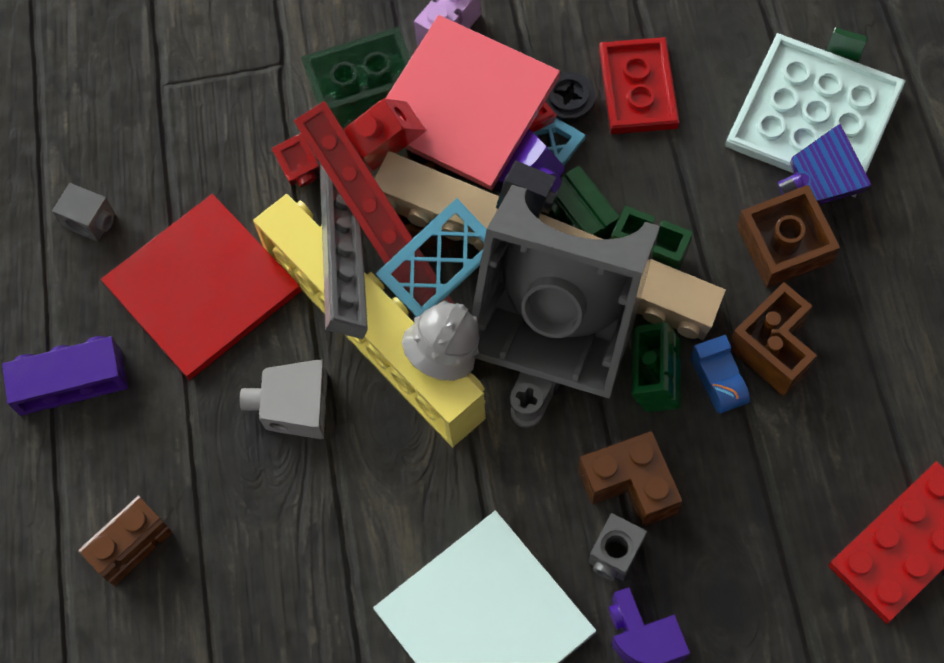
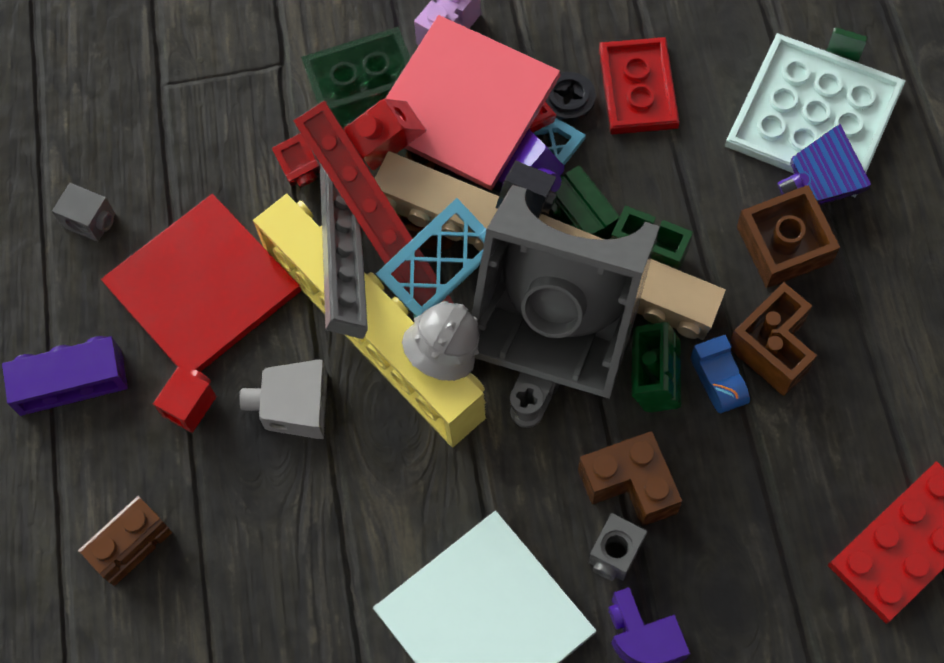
(185, 398): none -> red brick

